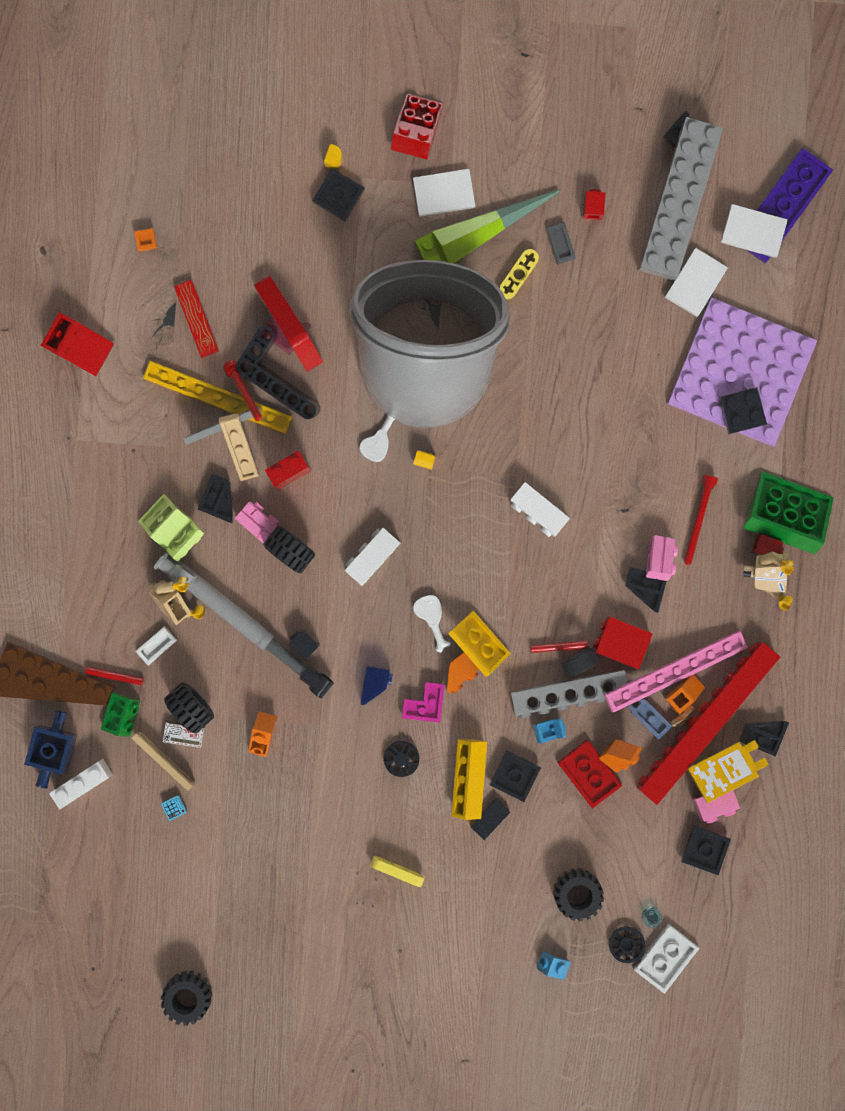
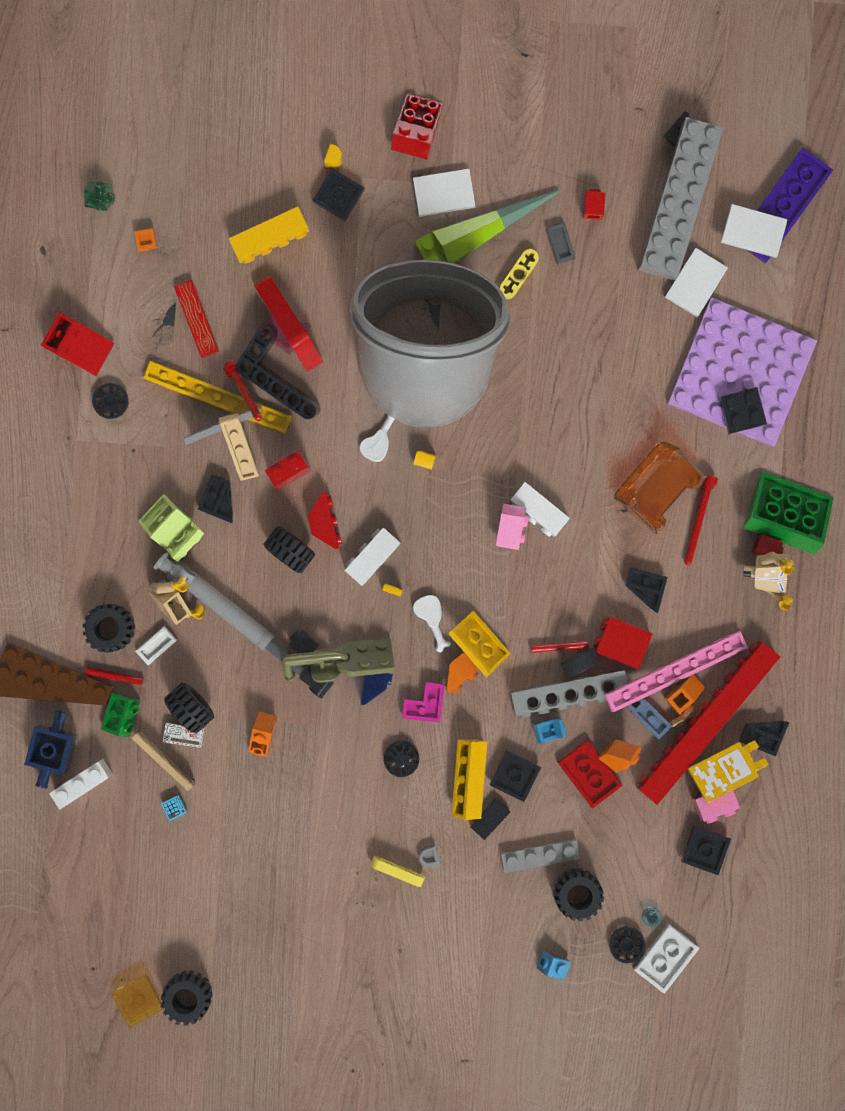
(92, 628): none -> black tyre
(98, 195): none -> clear green brick
(110, 401): none -> black wheel
(137, 1000): none -> clear yellow plate
(256, 521): bright pink brick -> none
(268, 235): none -> yellow brick
(323, 522): none -> red slope
(350, 659): none -> olive plate
(392, 589): none -> yellow tile
(429, 857): none -> light grey tile
(511, 526): none -> bright pink brick
(540, 855): none -> light grey plate
(658, 484): none -> clear orange windscreen
(661, 558): bright pink brick -> none

